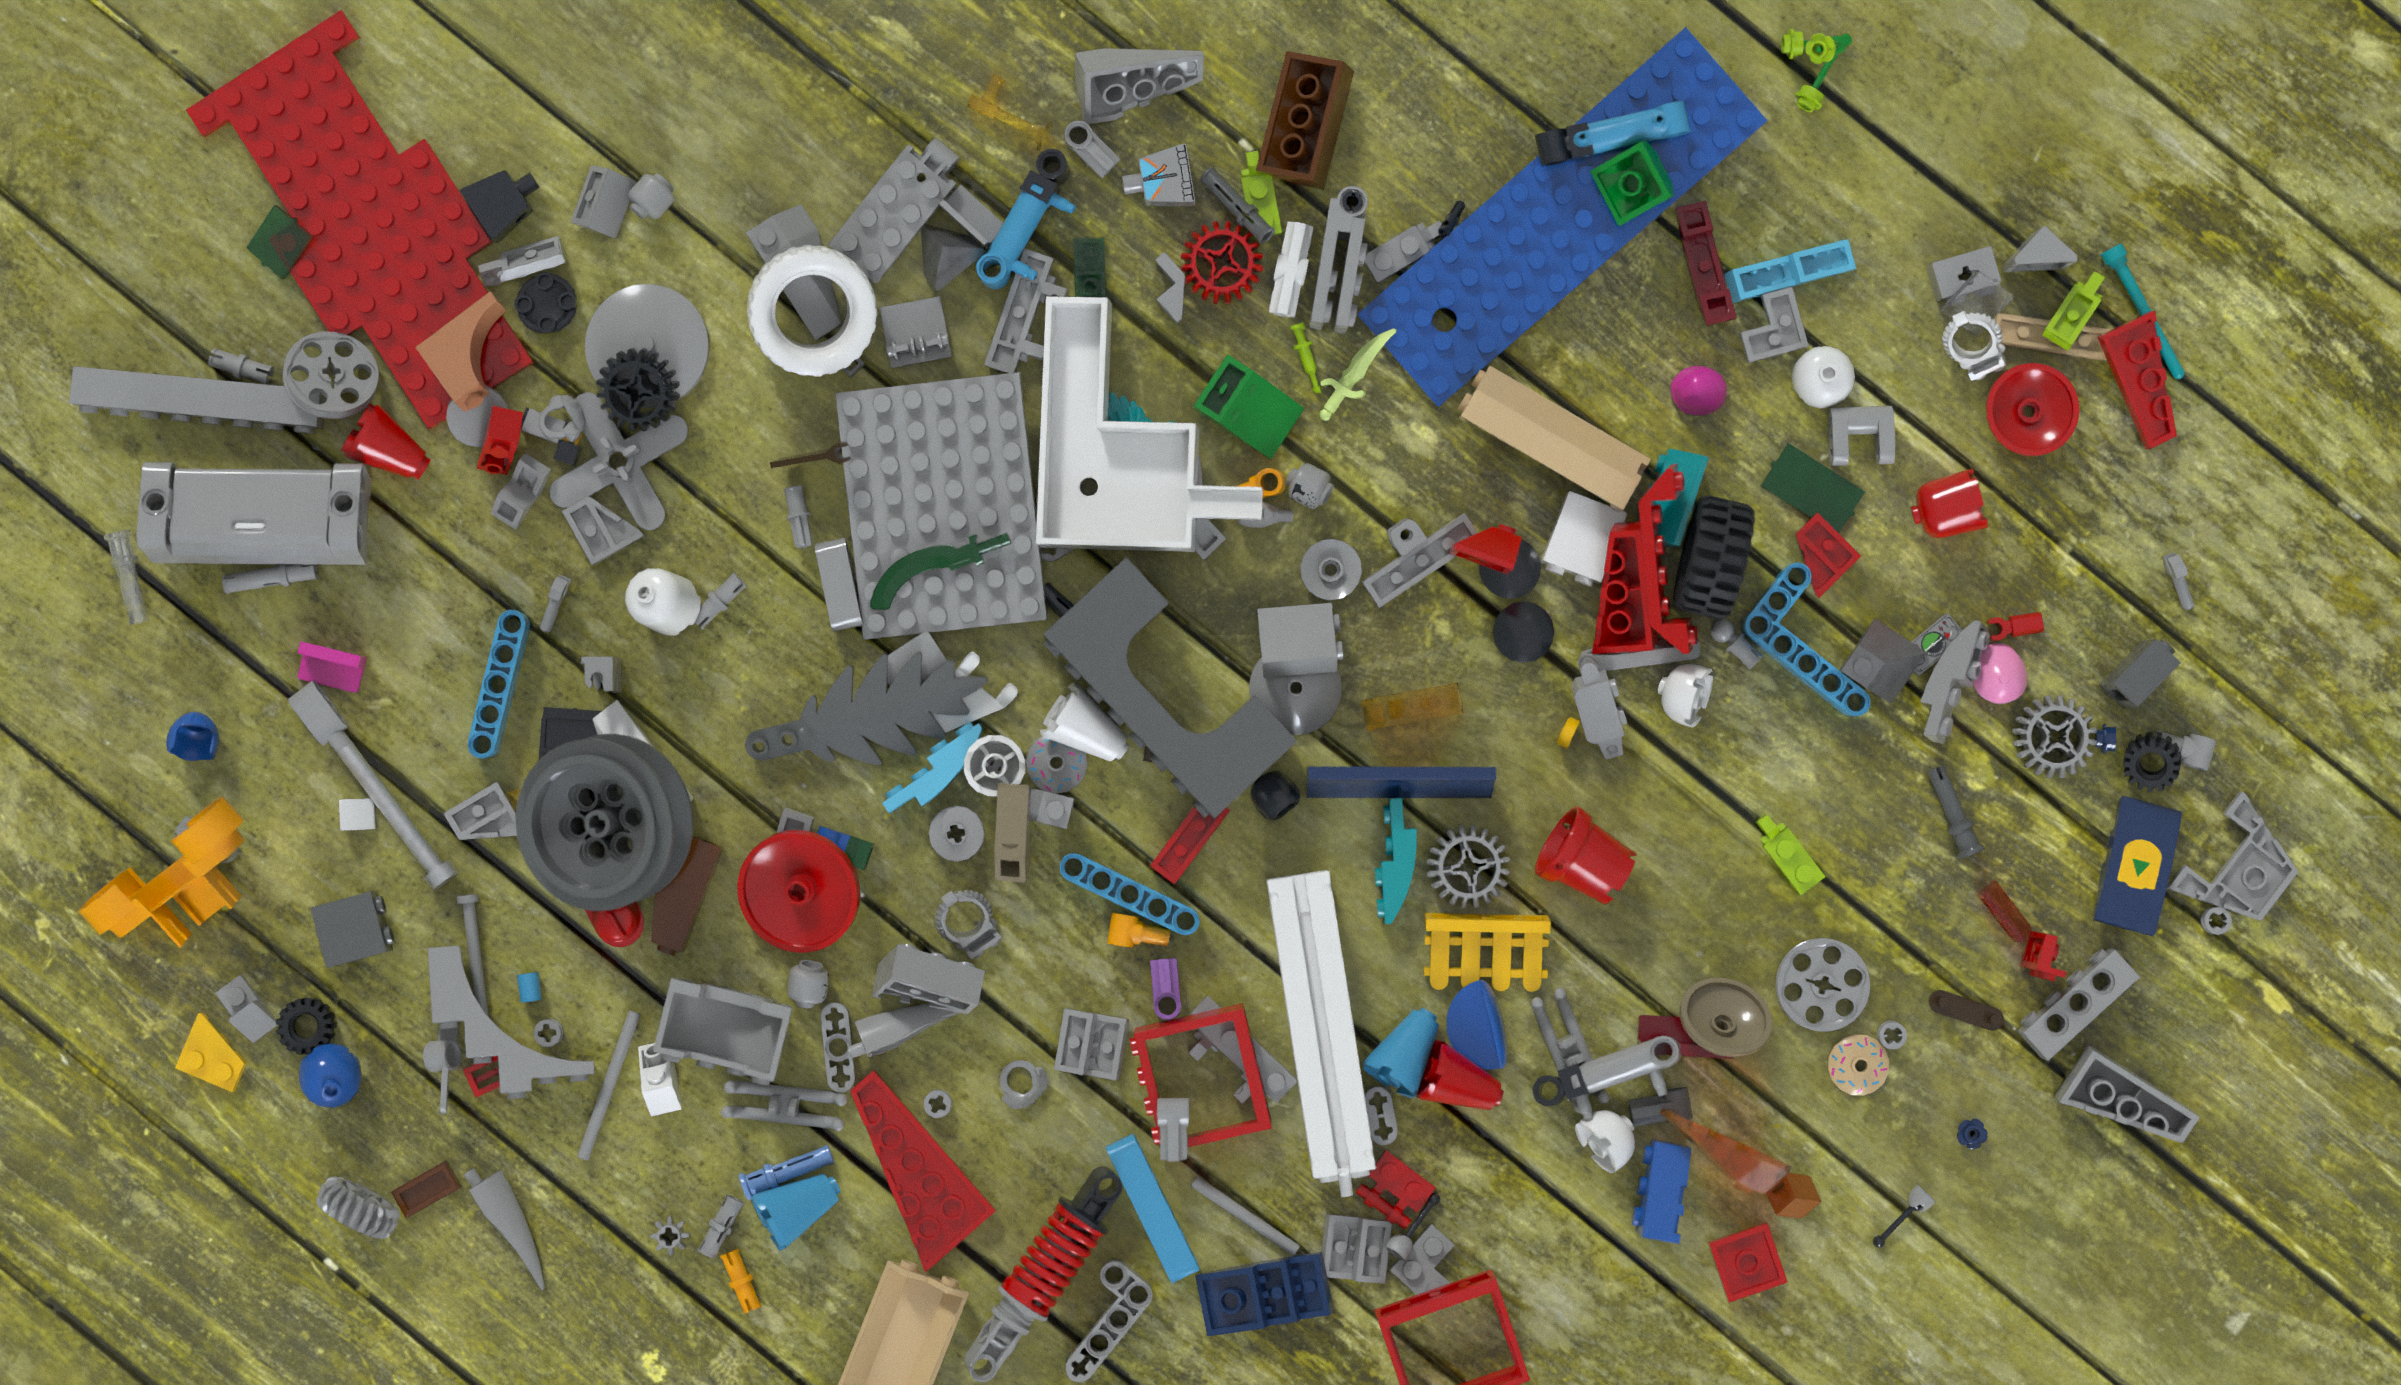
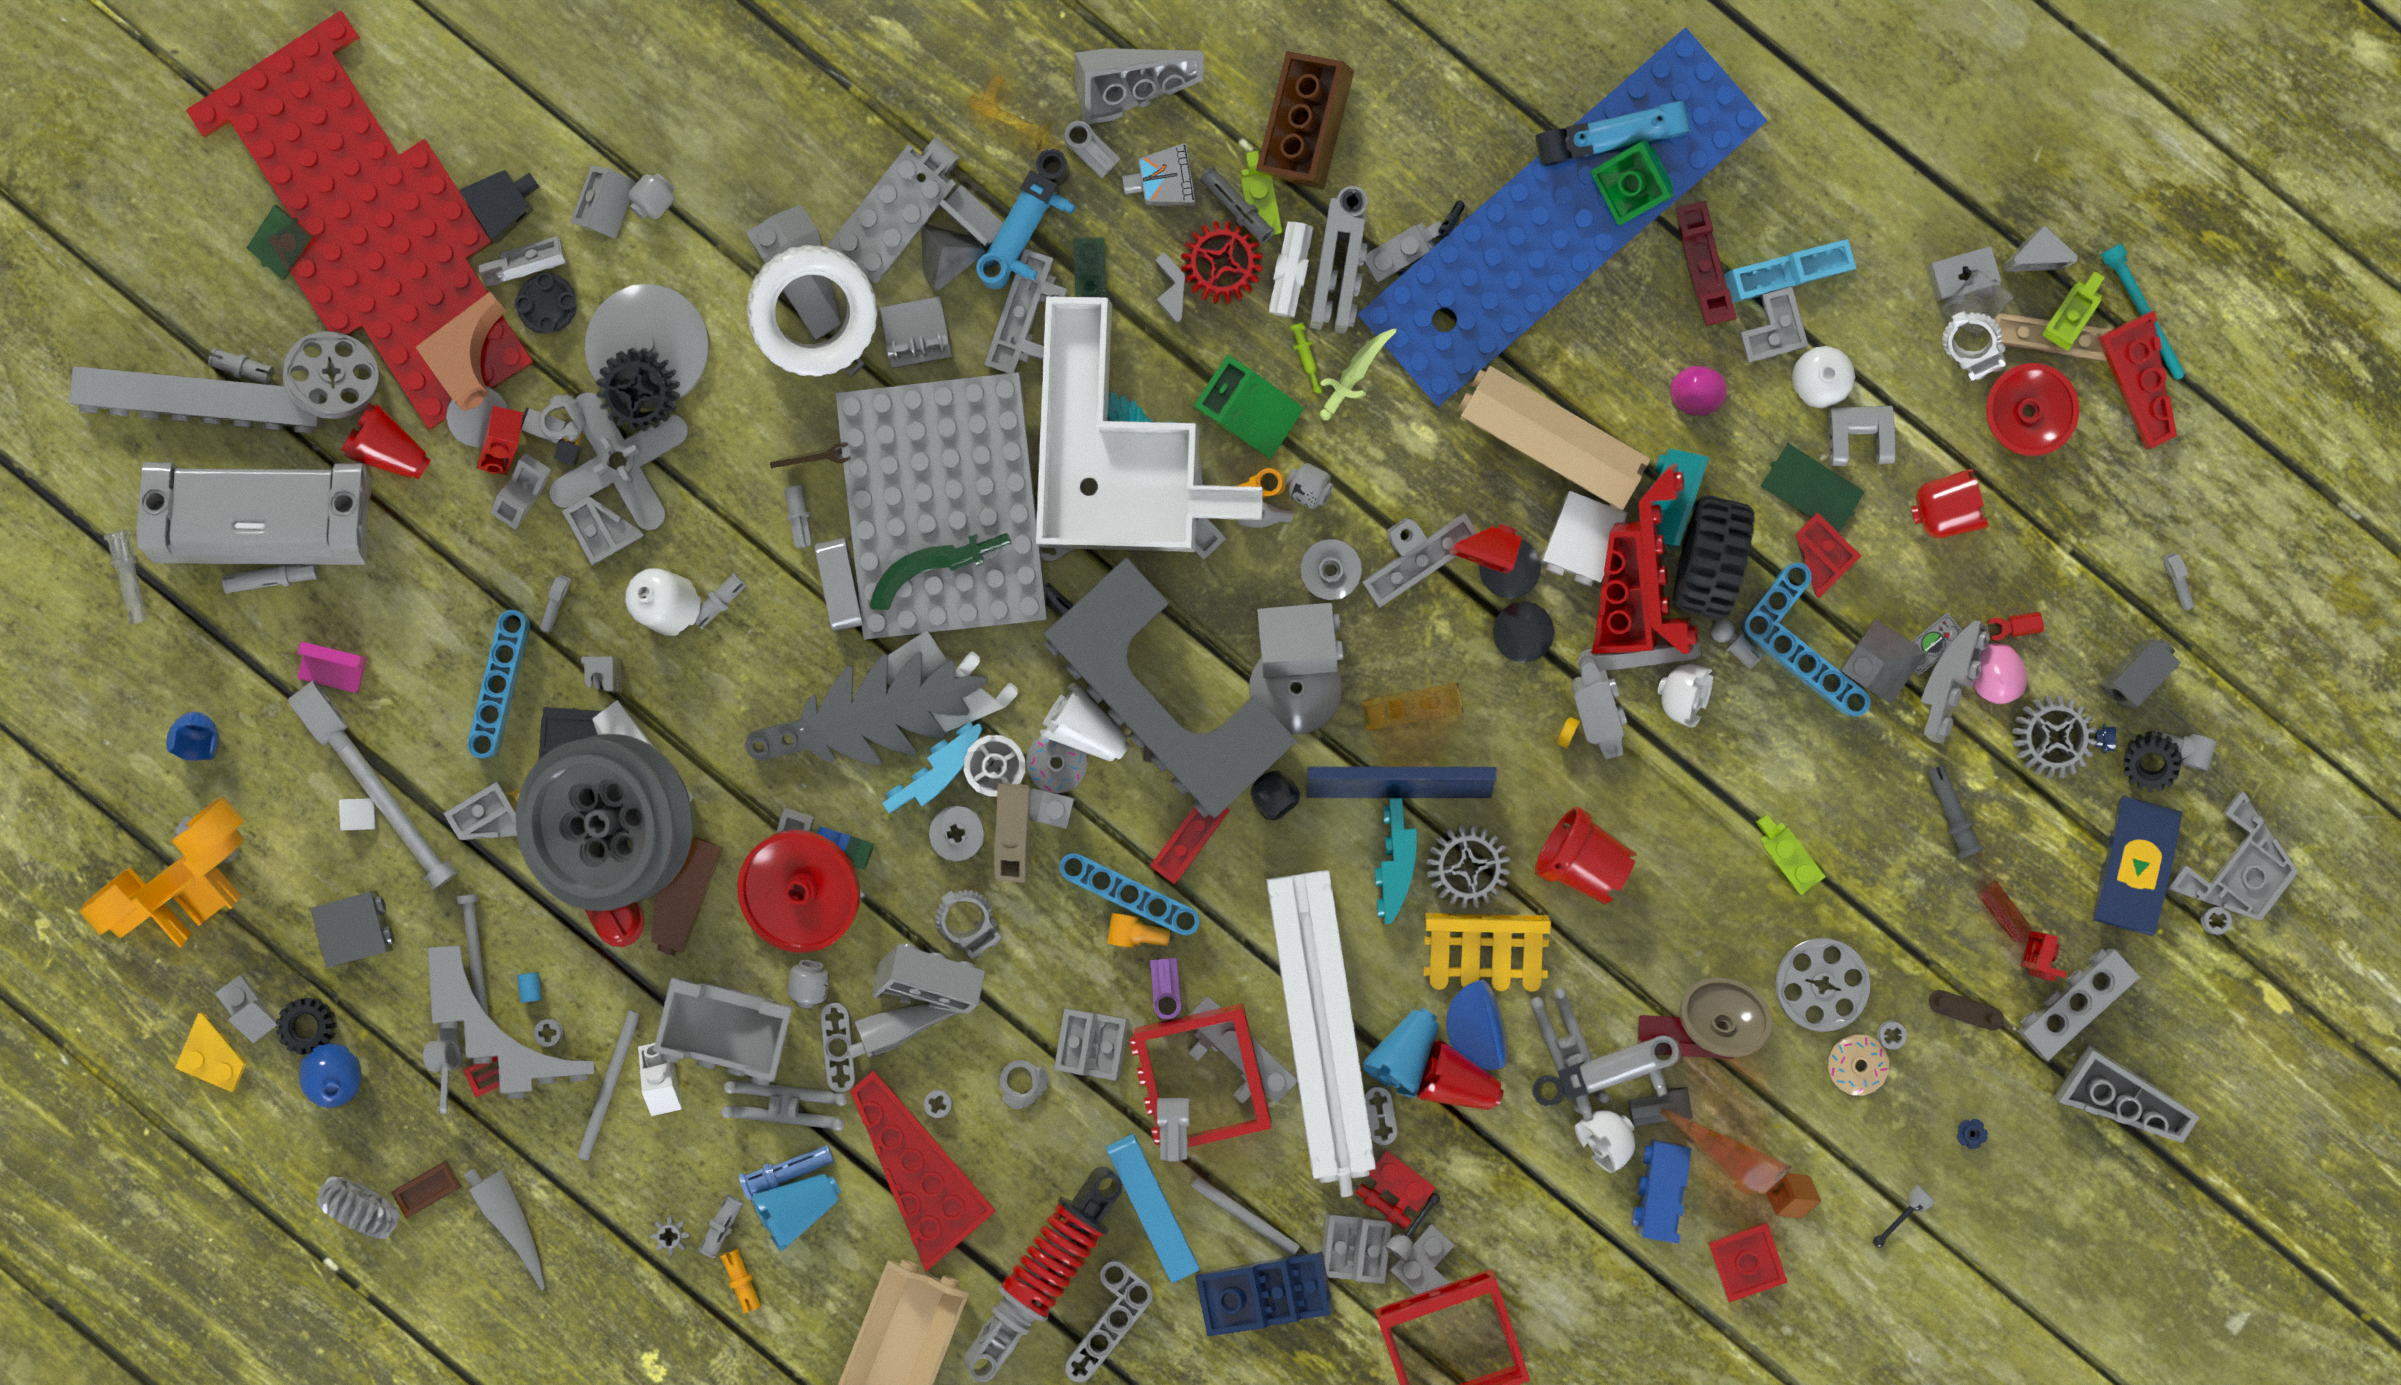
(1820, 49): lime plant -> none

